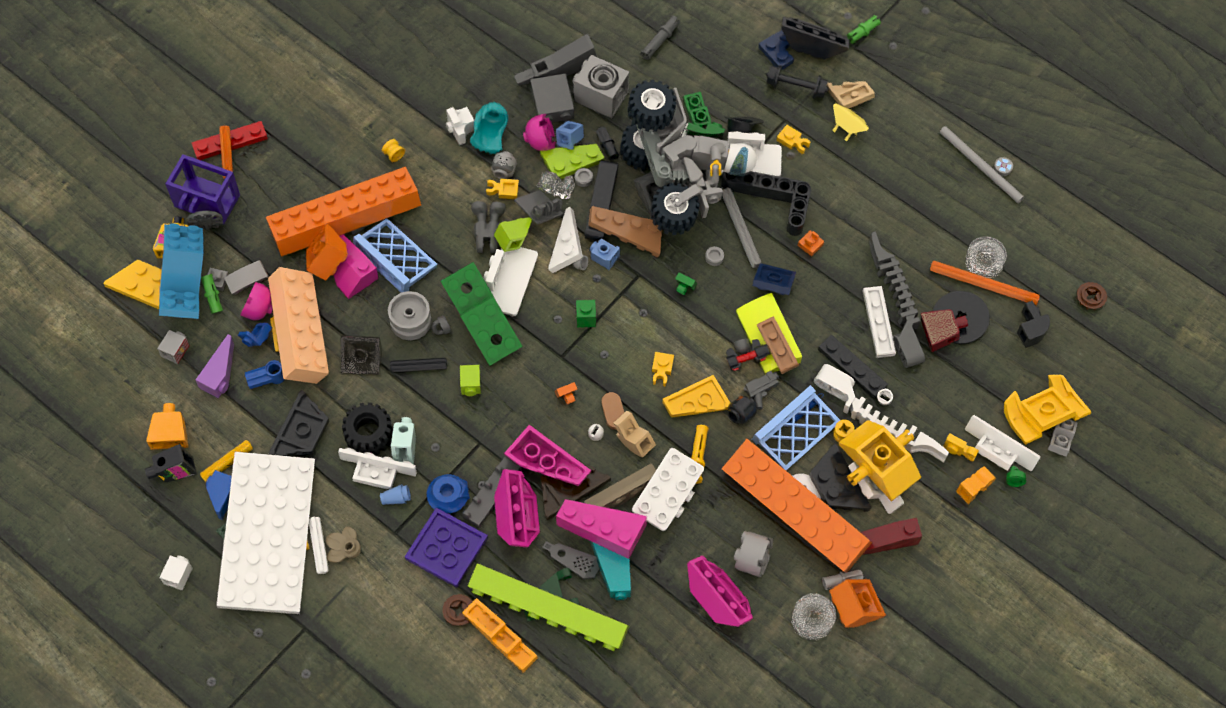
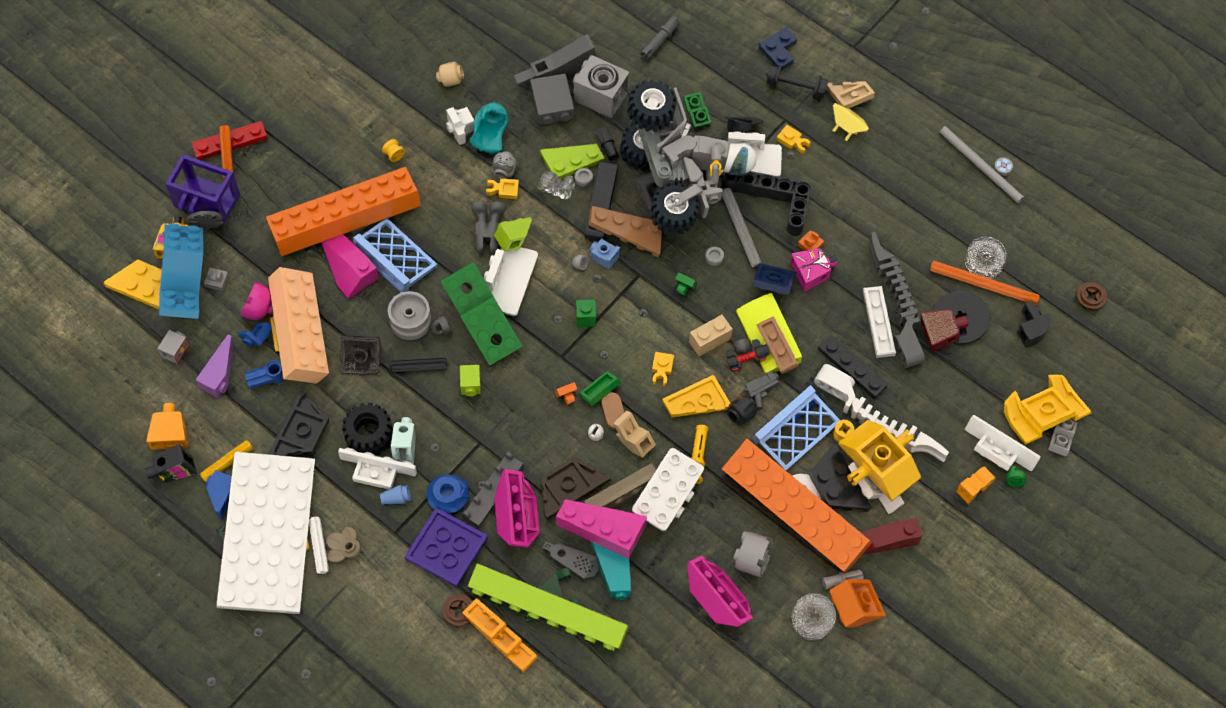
(176, 572): white brick -> none
(211, 293): bright green pin -> none
(246, 276): light grey slope -> none
(325, 253): orange slope -> none
(450, 74): none -> tan head
(540, 133): dark pink cylinder -> none
(540, 207): dark grey hinge -> none
(543, 456): dark pink wedge -> none
(567, 246): white wing -> none
(569, 134): medium blue brick -> none
(599, 388): none -> green tile
(710, 335): none -> tan brick
(712, 130): green slope -> none
(812, 267): none -> dark pink torso
(813, 39): black wedge -> none
(863, 29): bright green pin -> none
(886, 393): white hinge -> none
(957, 446): yellow plate -> none

